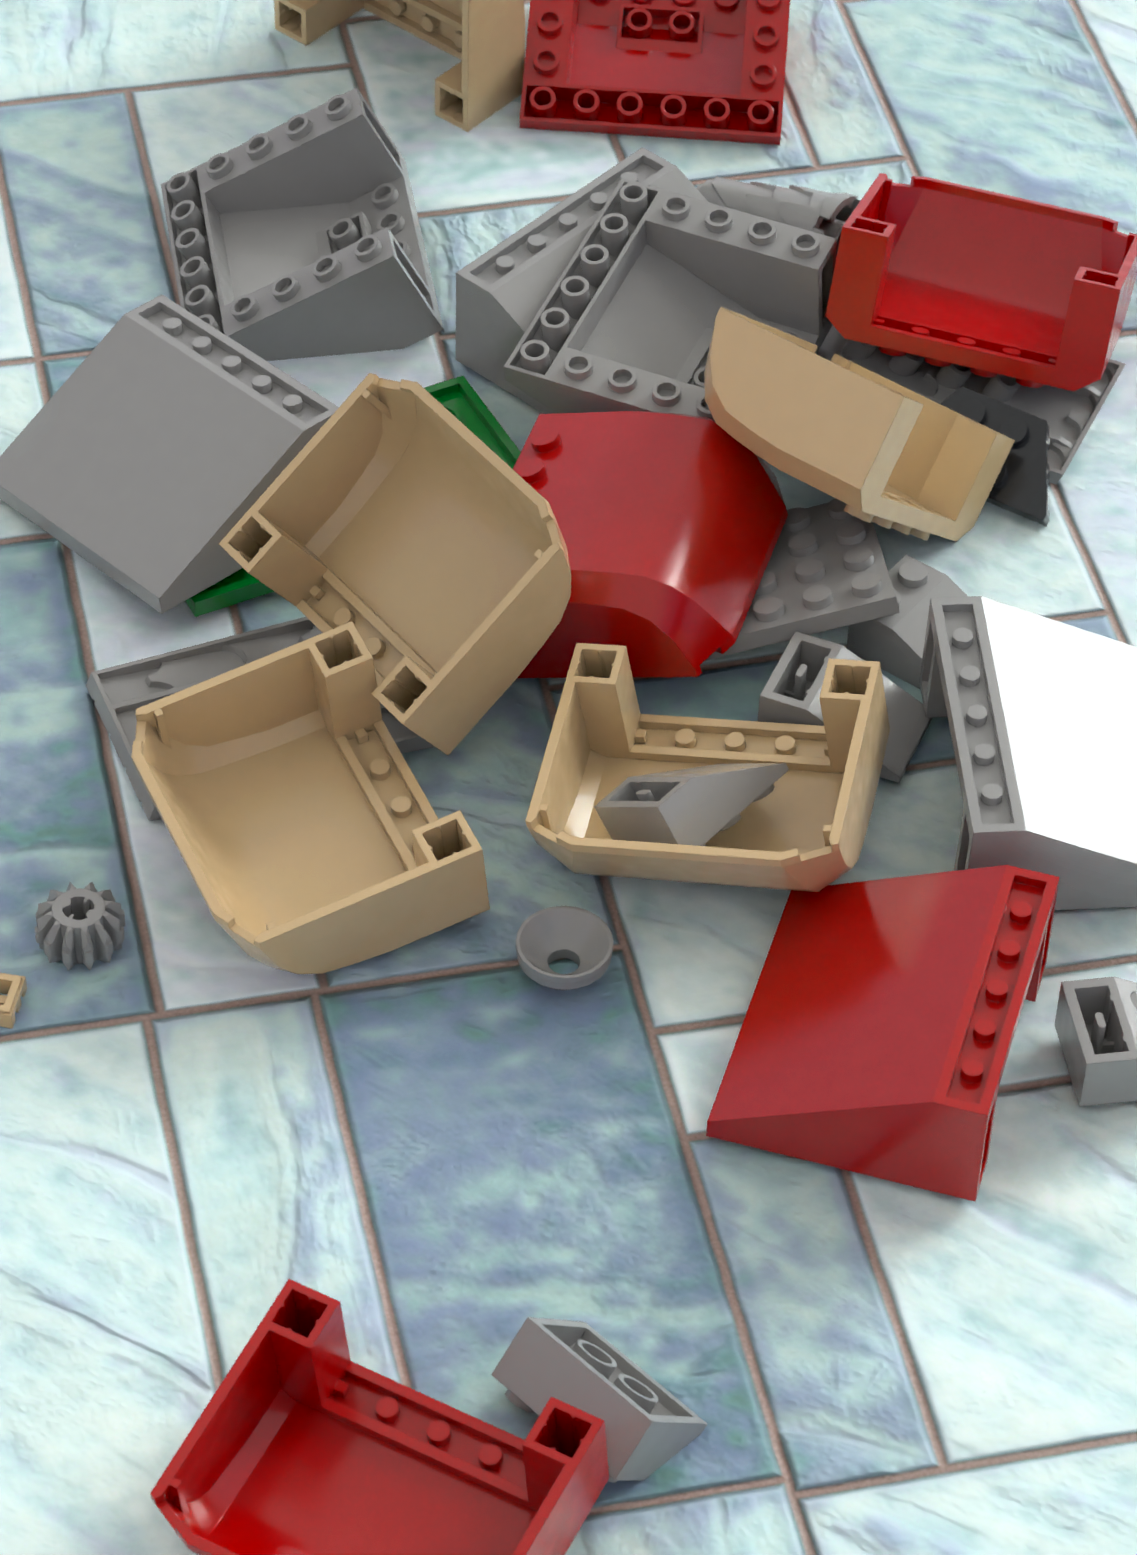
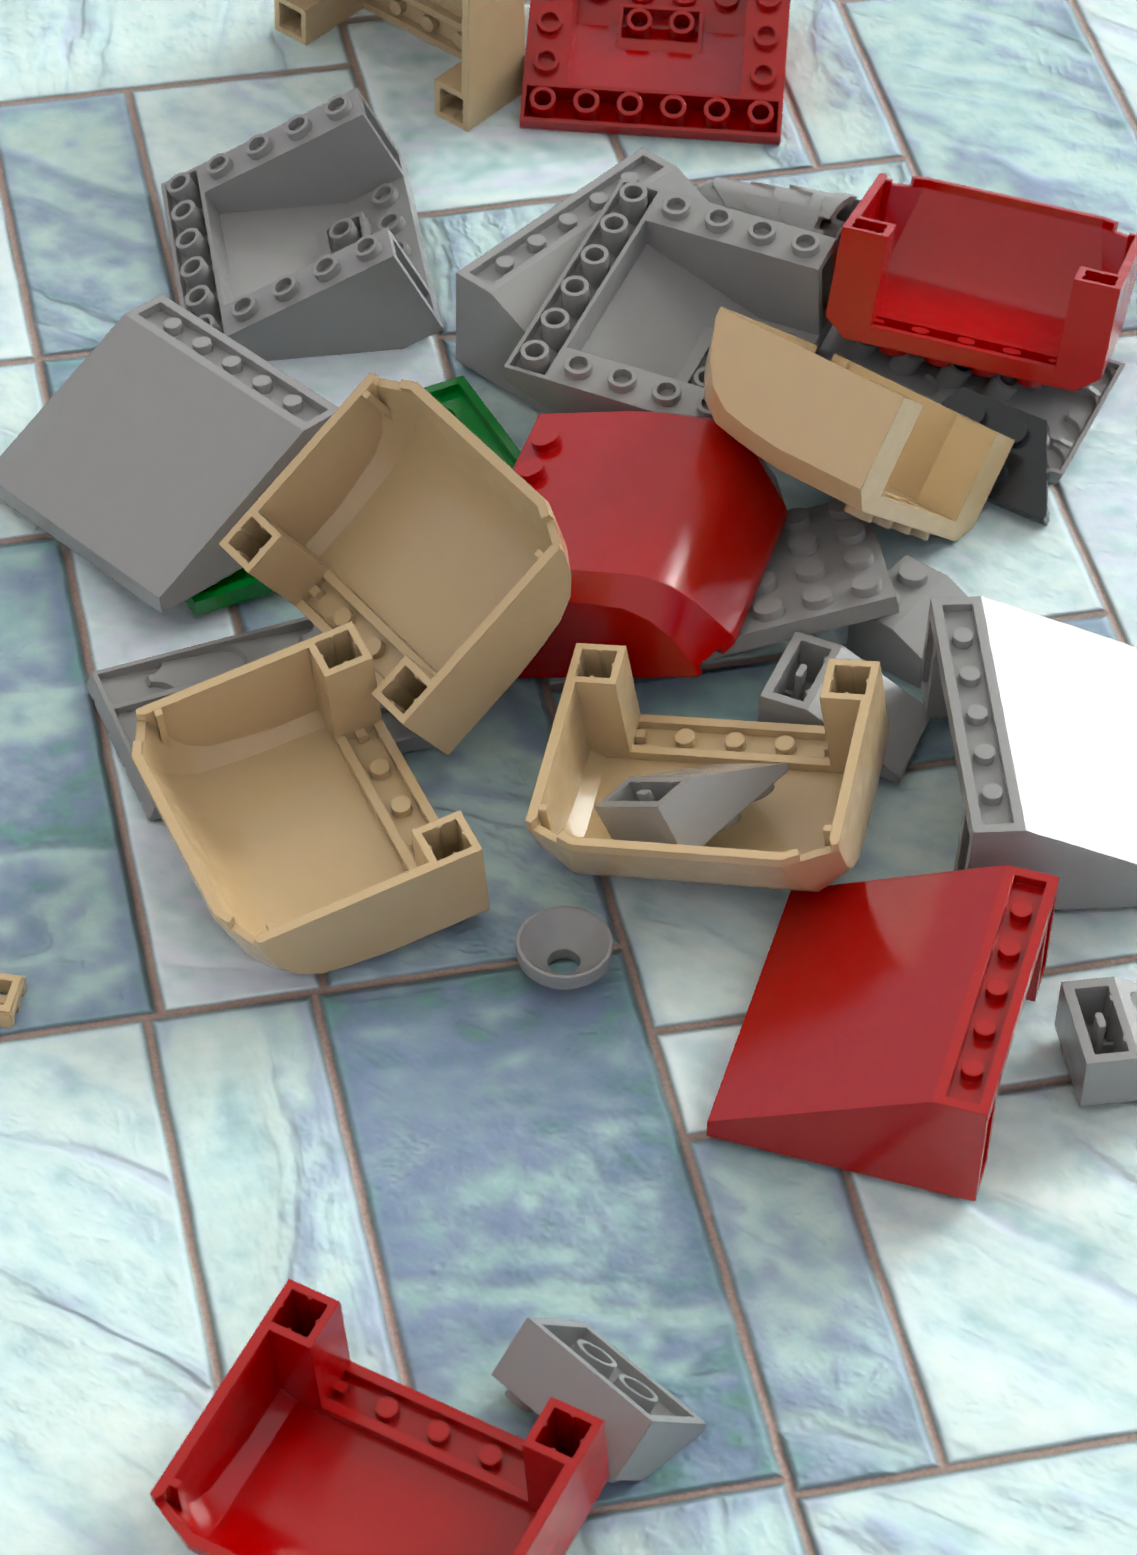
(80, 926): light grey gear -> none

